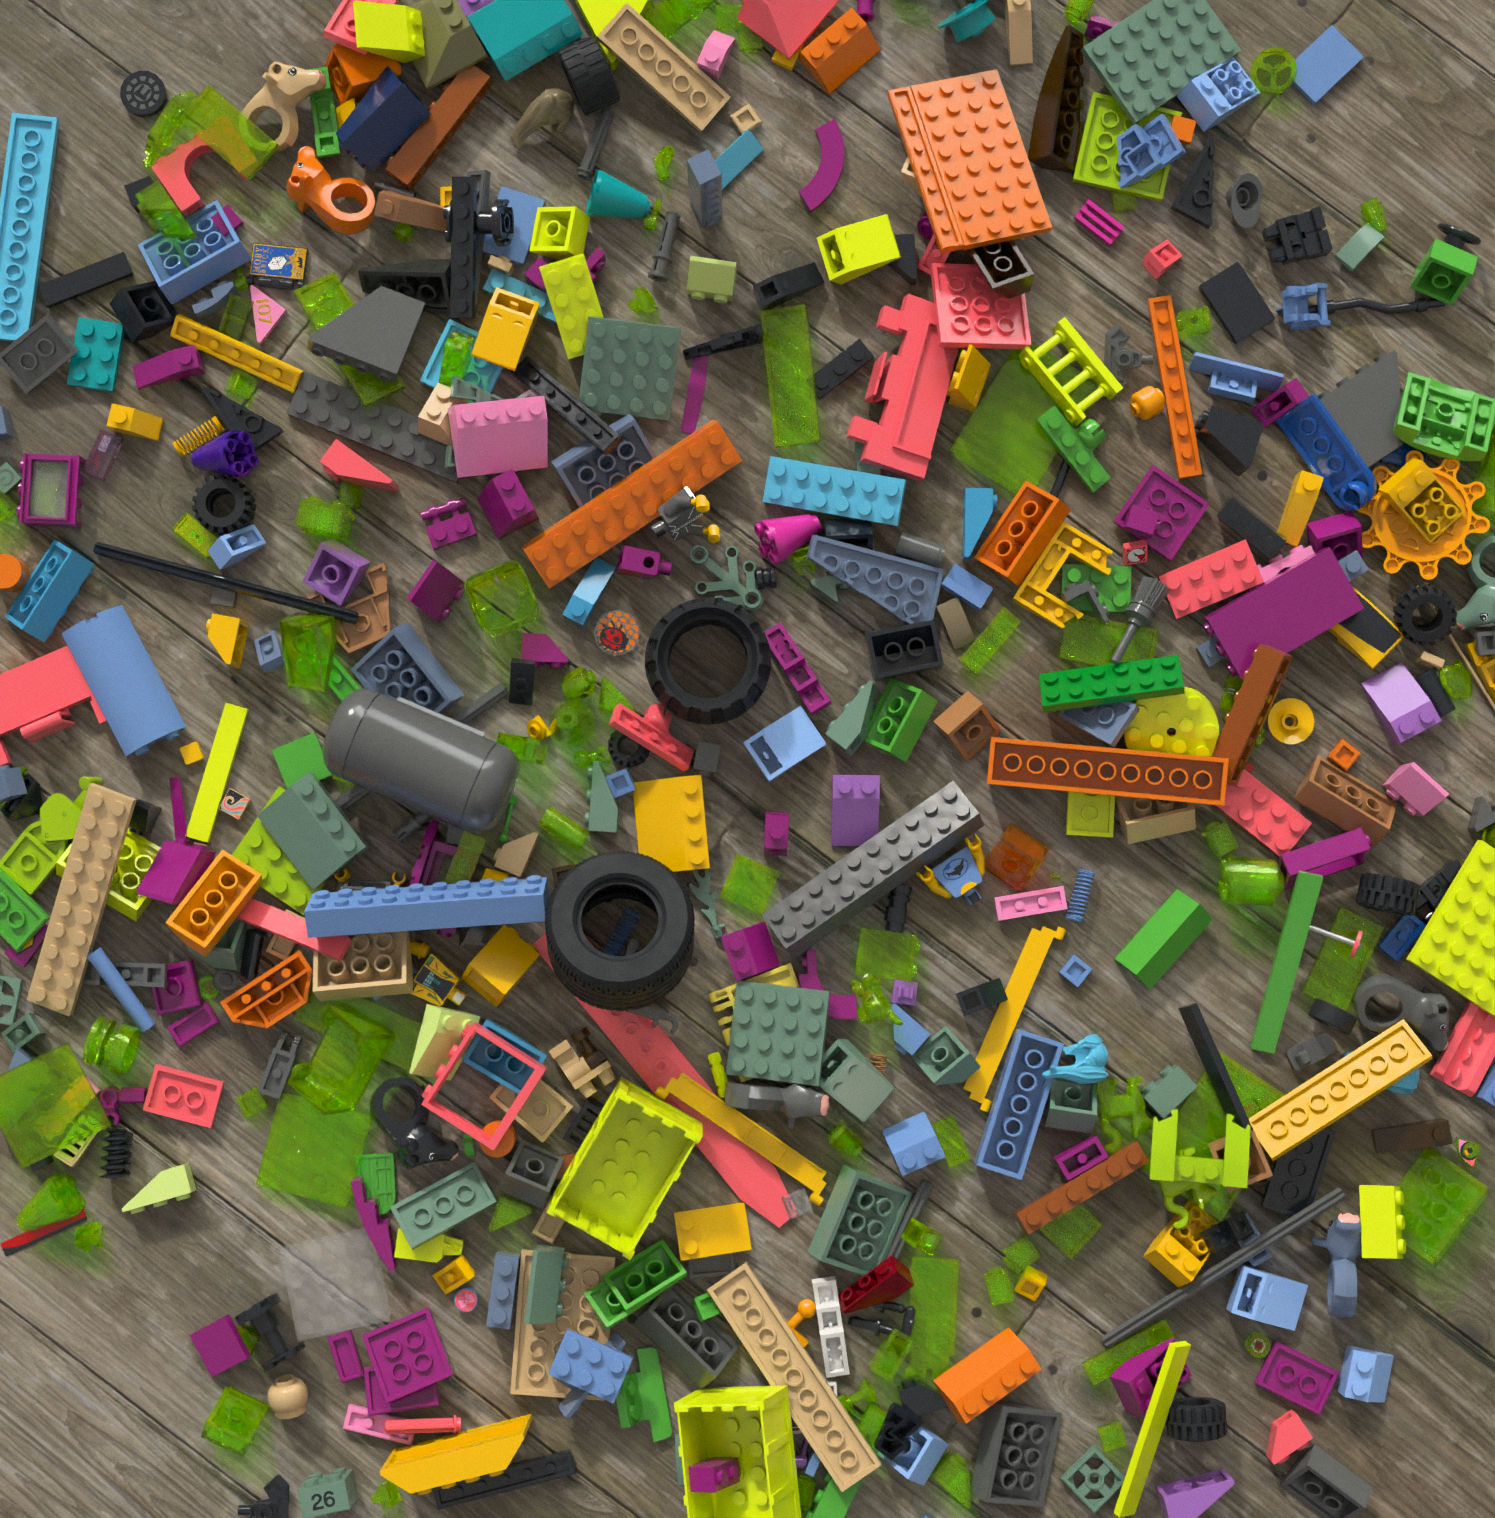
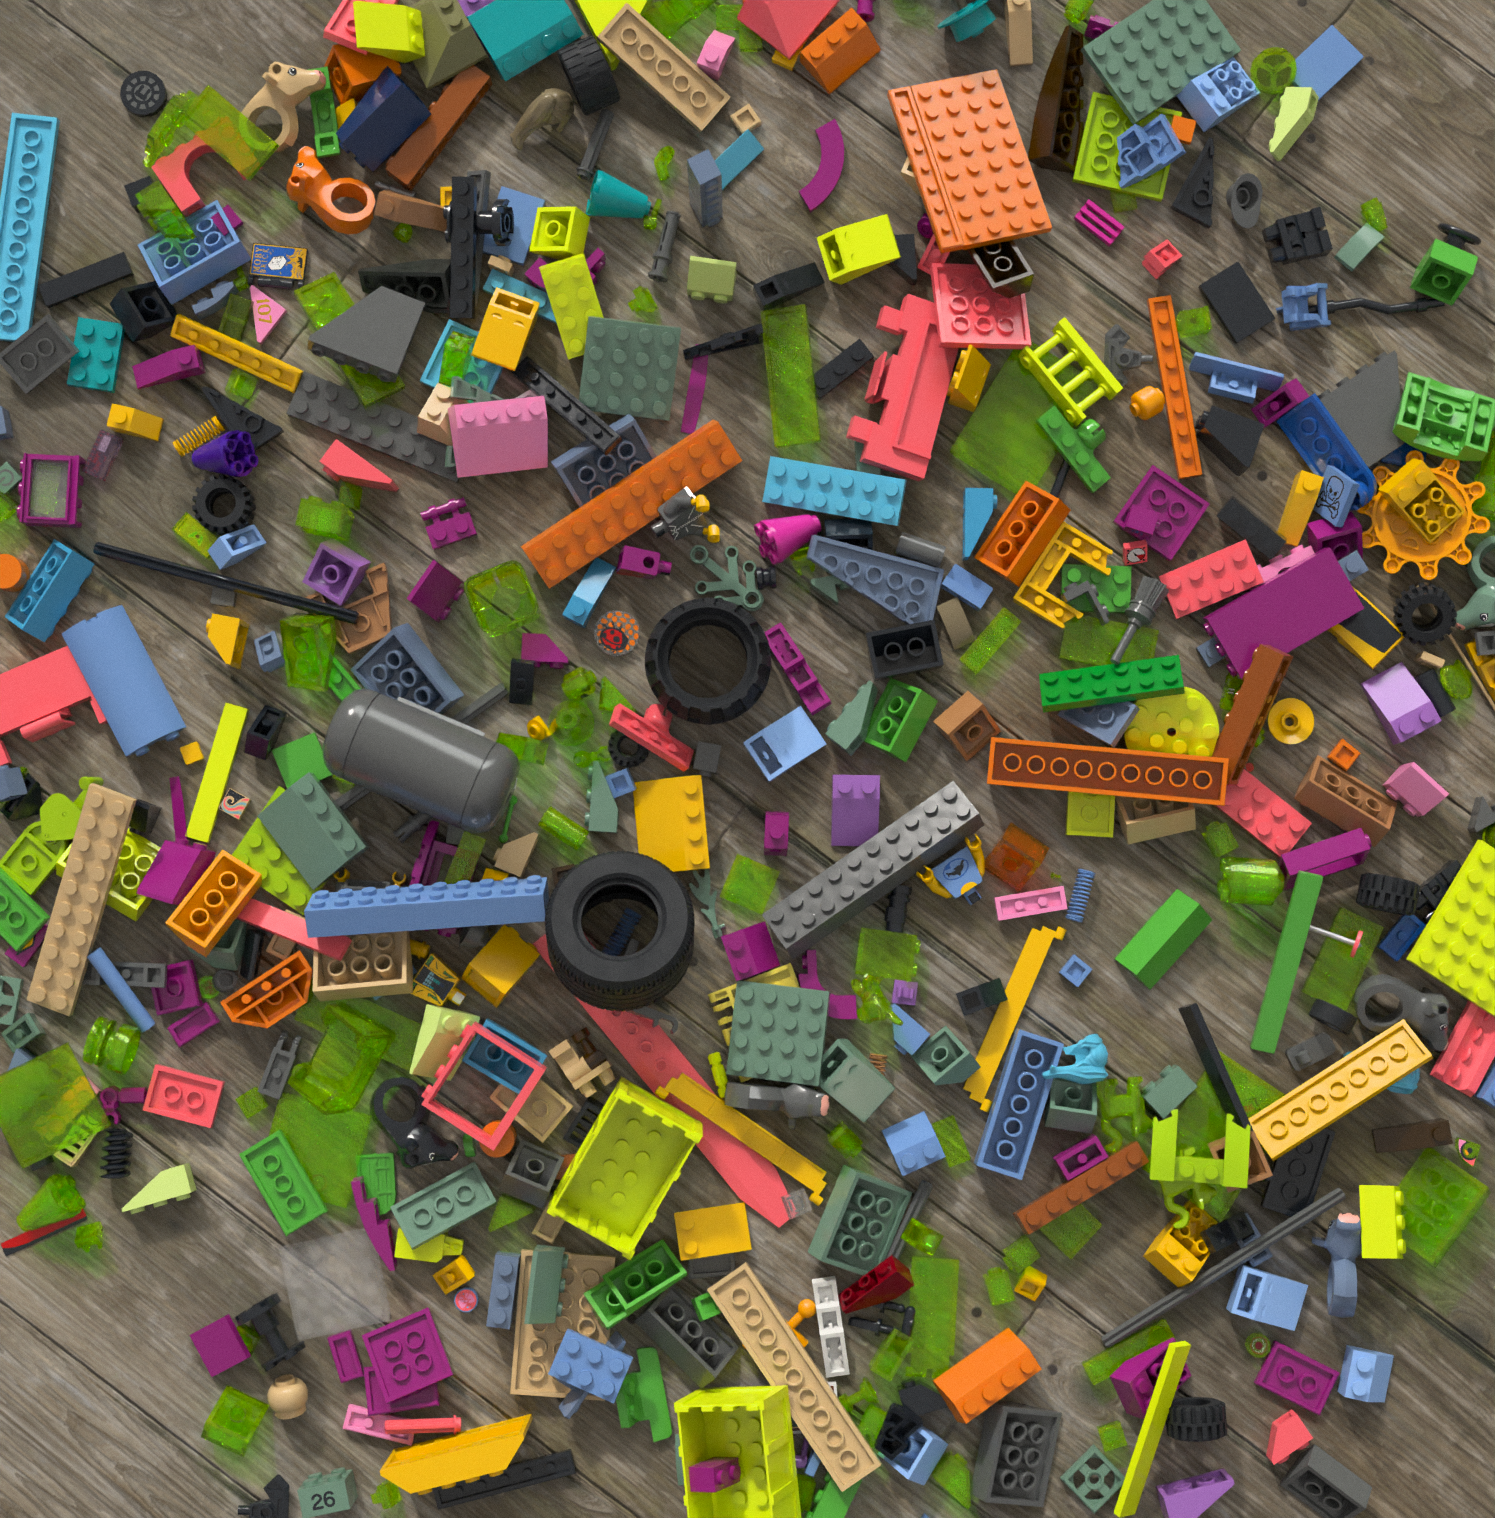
(264, 732): none -> black slope
(283, 1182): none -> bright green tile
(506, 504): magenta slope -> none
(1295, 114): none -> yellowish green slope
(1335, 496): none -> medium blue tile

